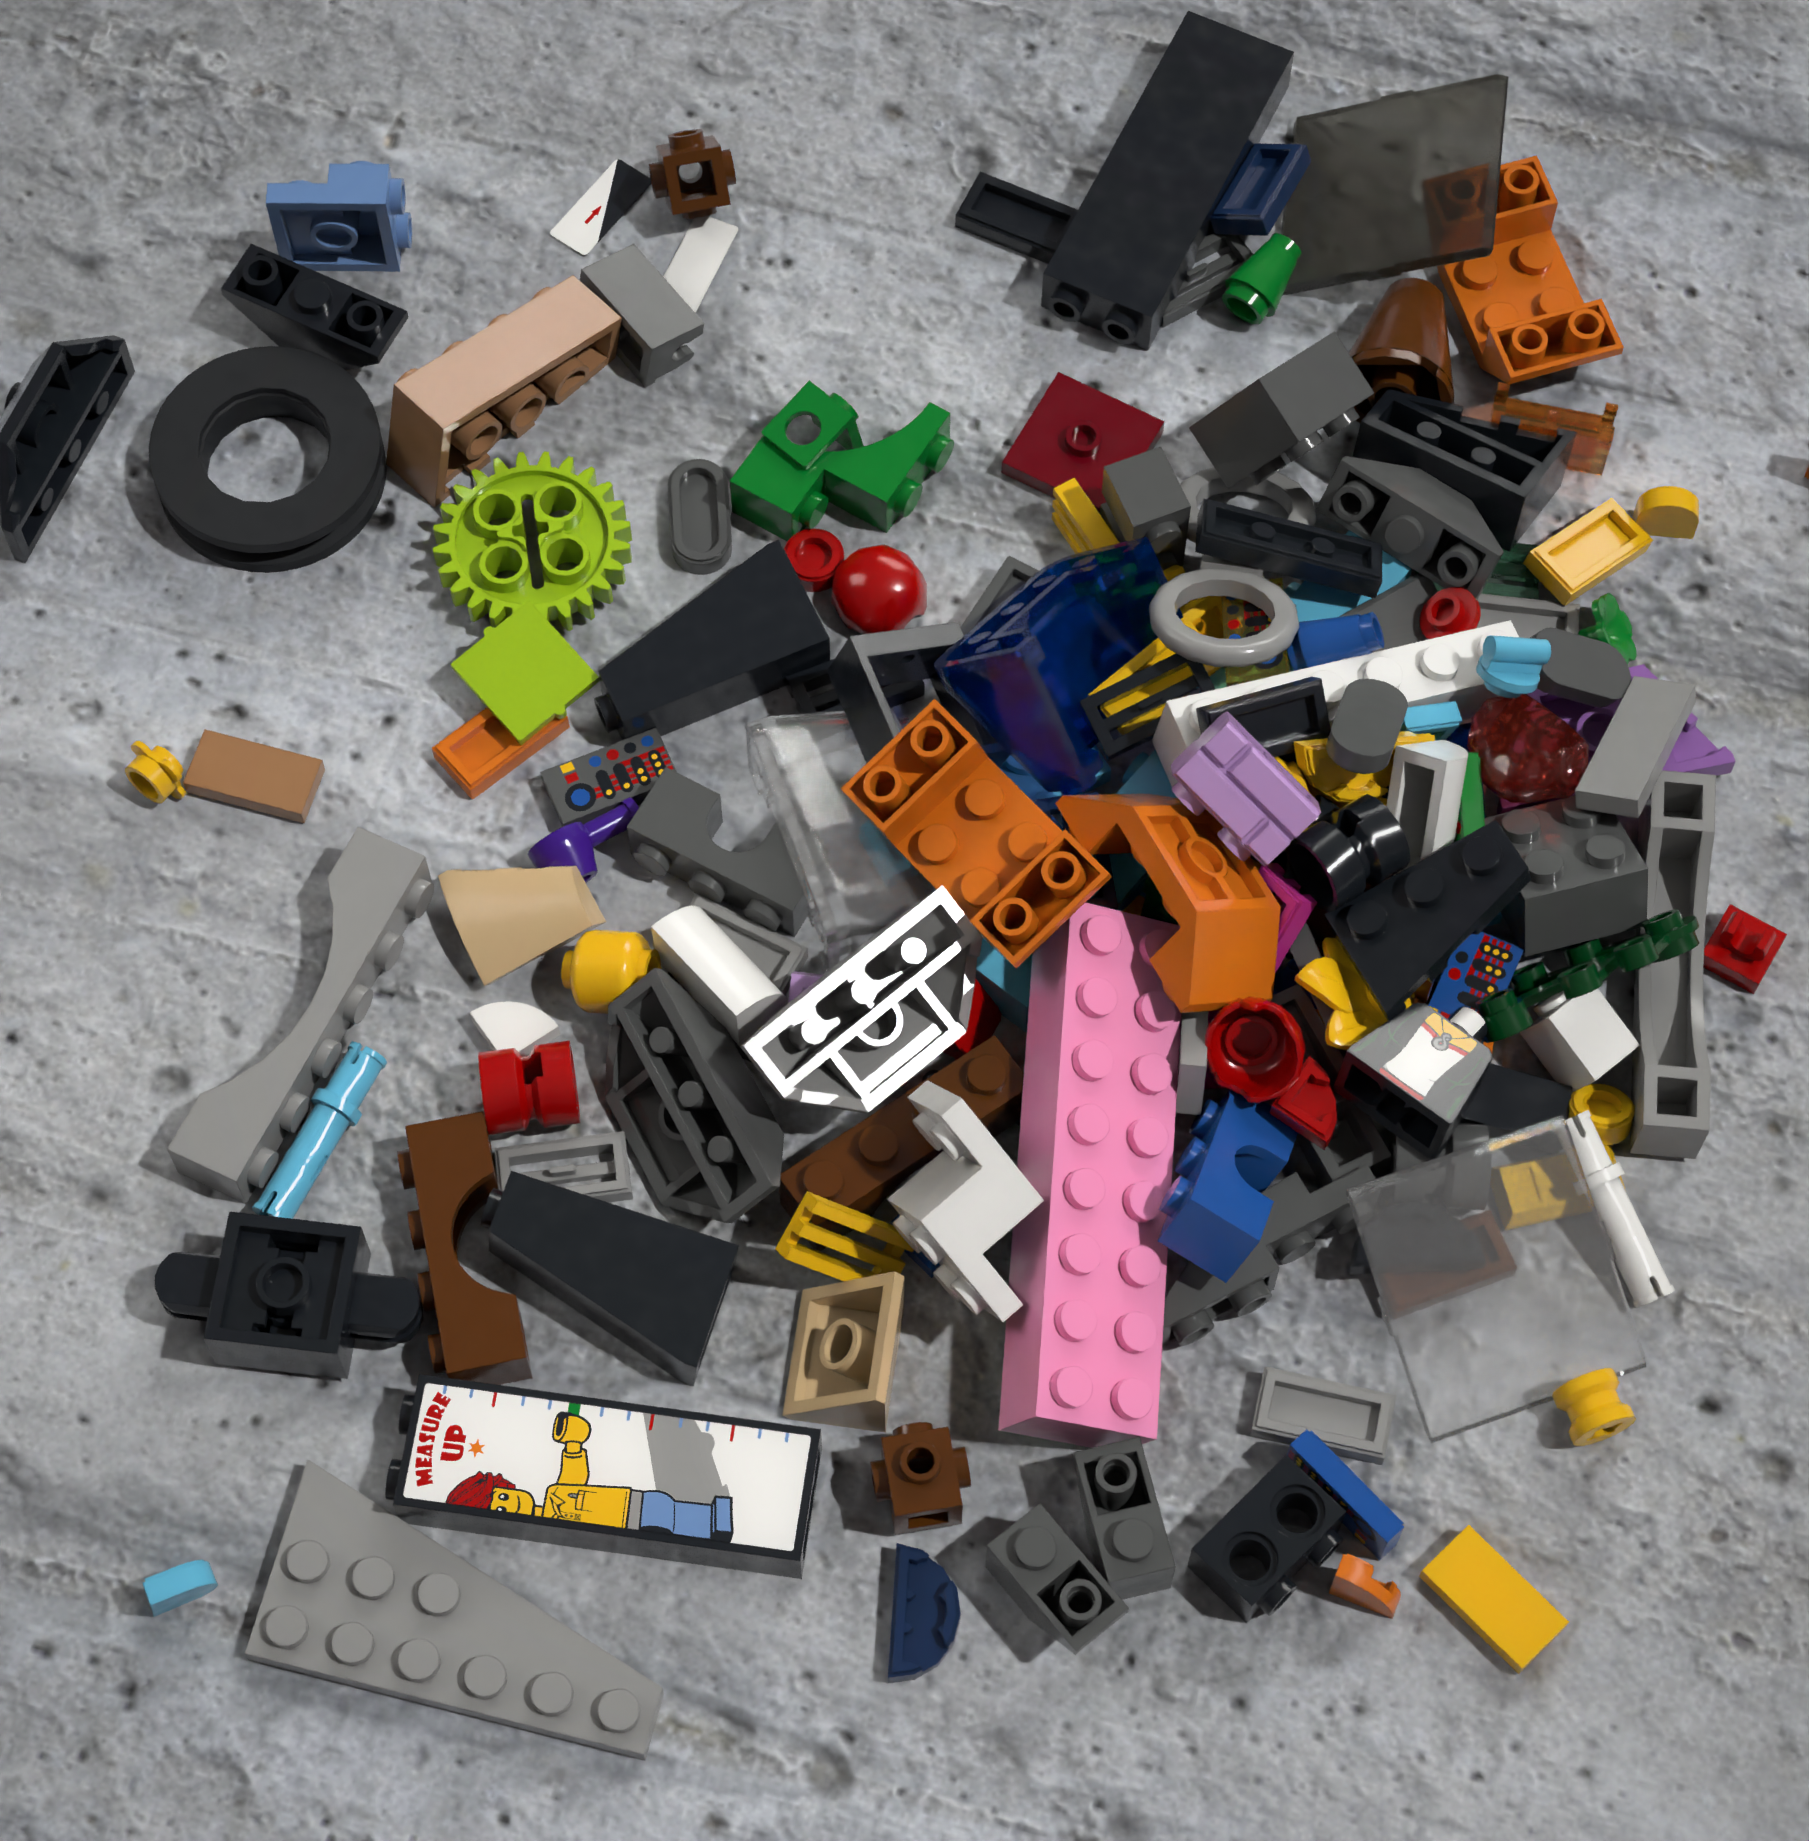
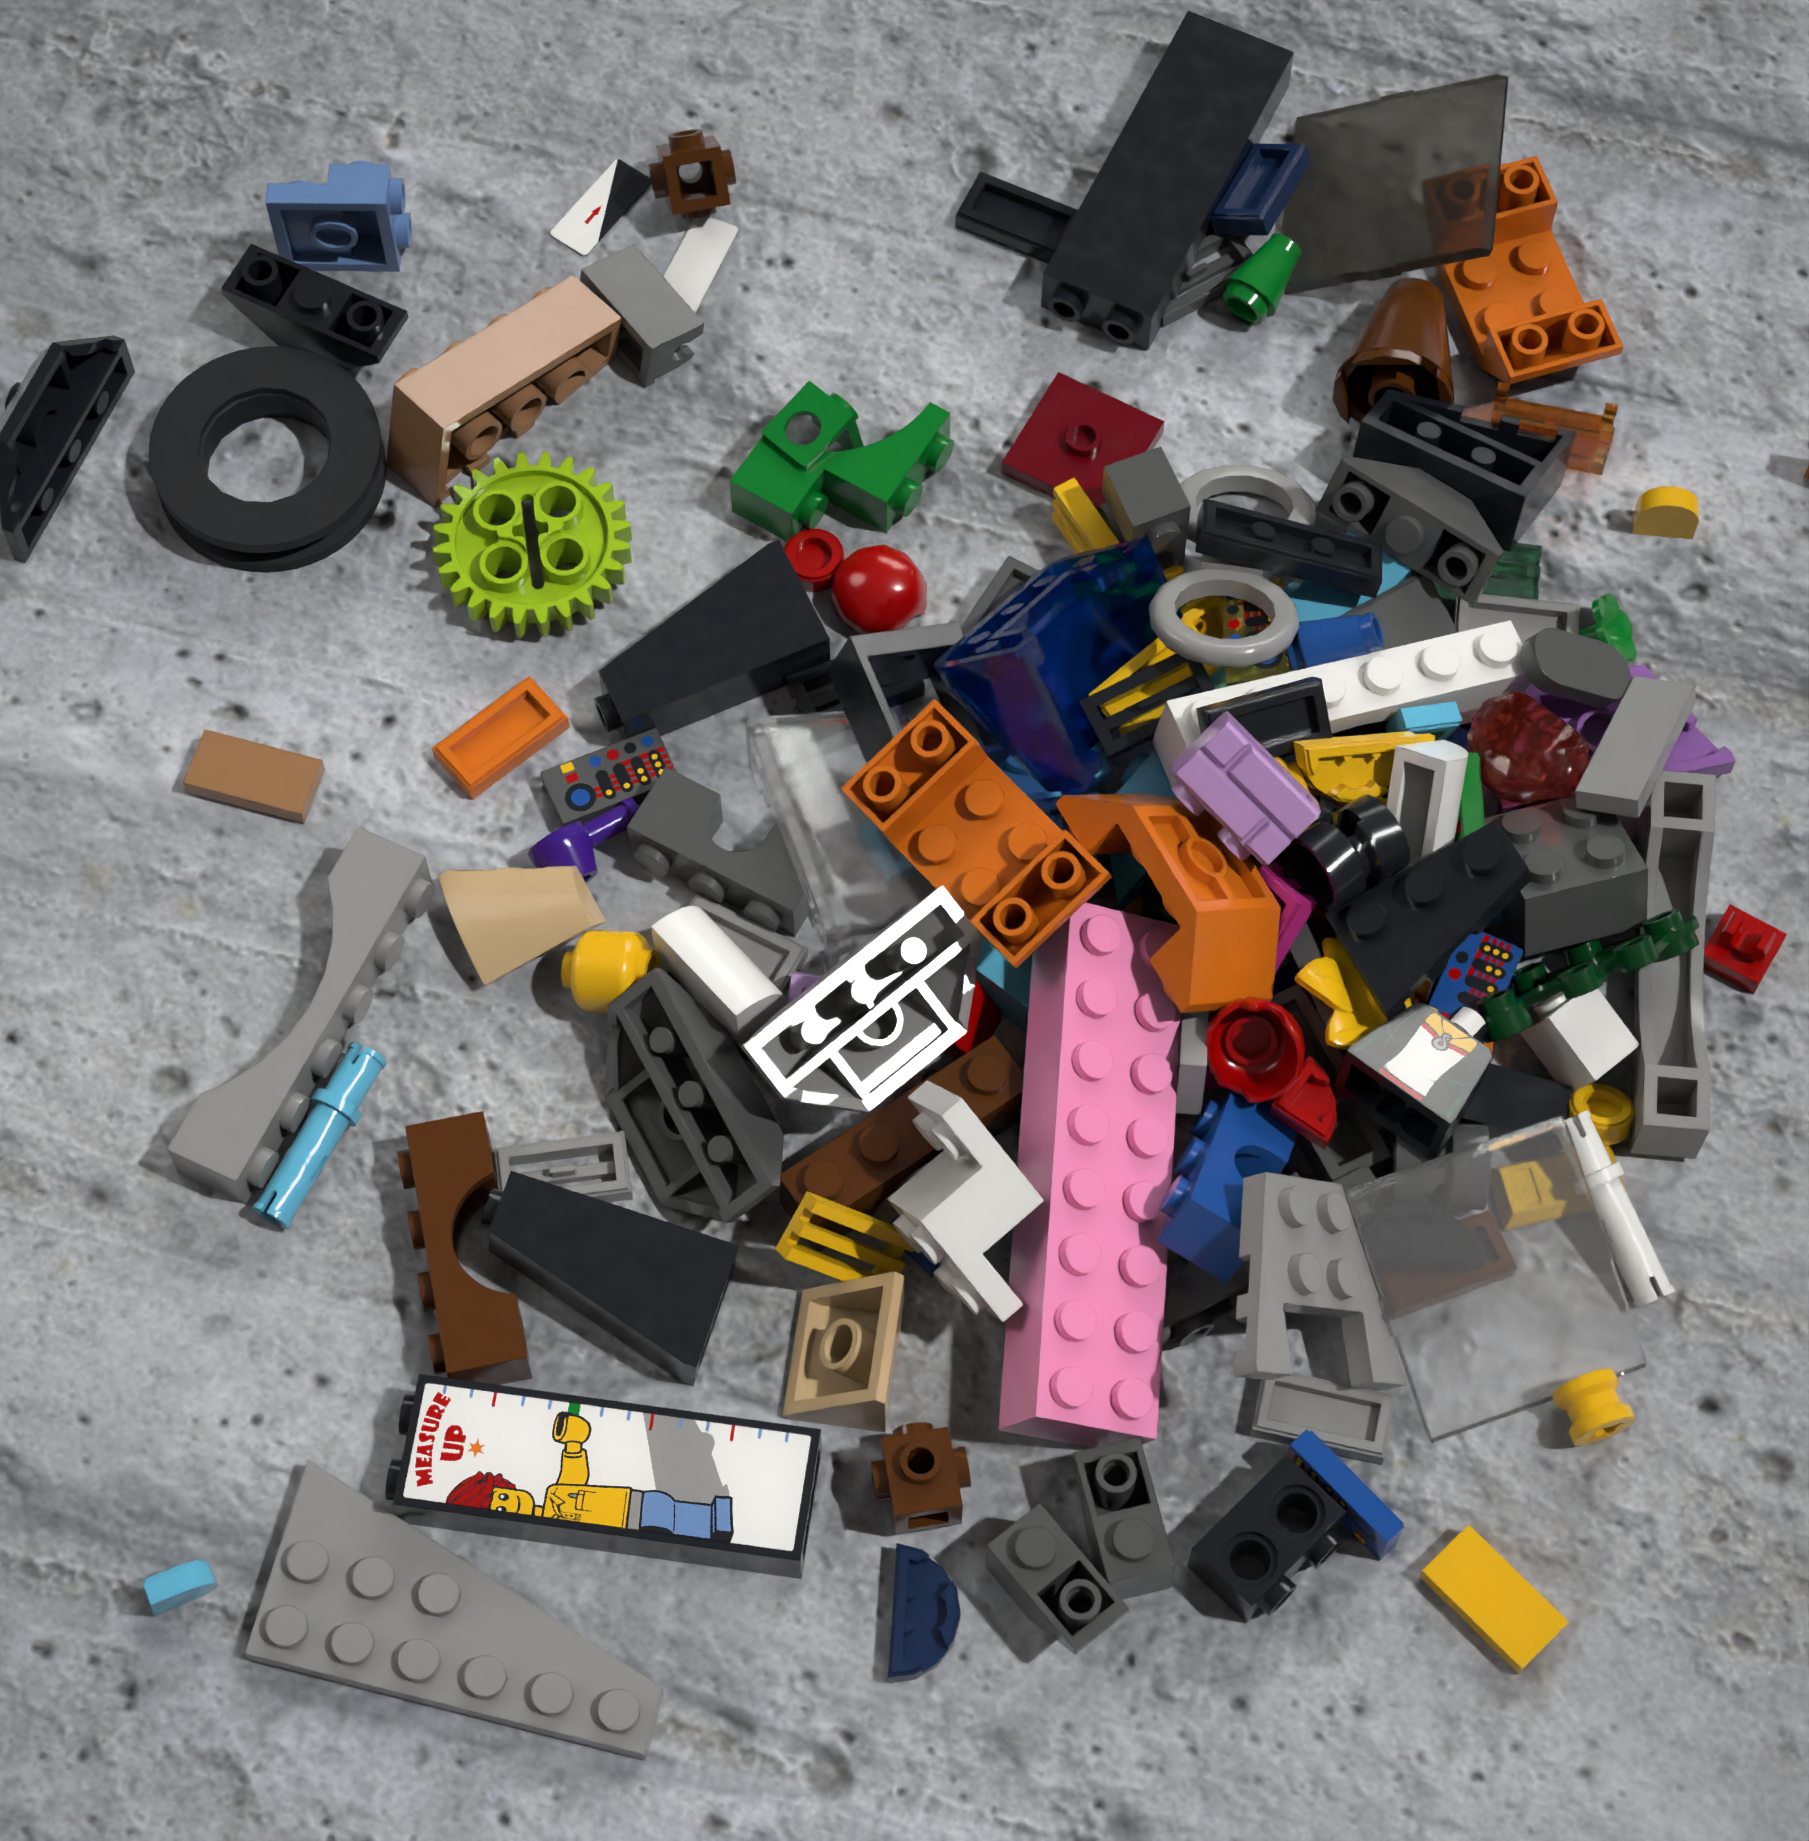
(155, 773): yellow plate -> none
(288, 1295): black brick -> none
(514, 1026): white tile -> none
(525, 672): lime piece -> none
(529, 1087): red wheel -> none
(699, 516): dark grey tile -> none
(1283, 413): dark grey piece -> none
(1312, 1263): none -> light grey wing
(1355, 1585): orange tile -> none
(1366, 726): dark grey tile -> none
(1449, 613): red plate -> none
(1512, 664): medium azure plate -> none
(1587, 551): yellow tile -> none

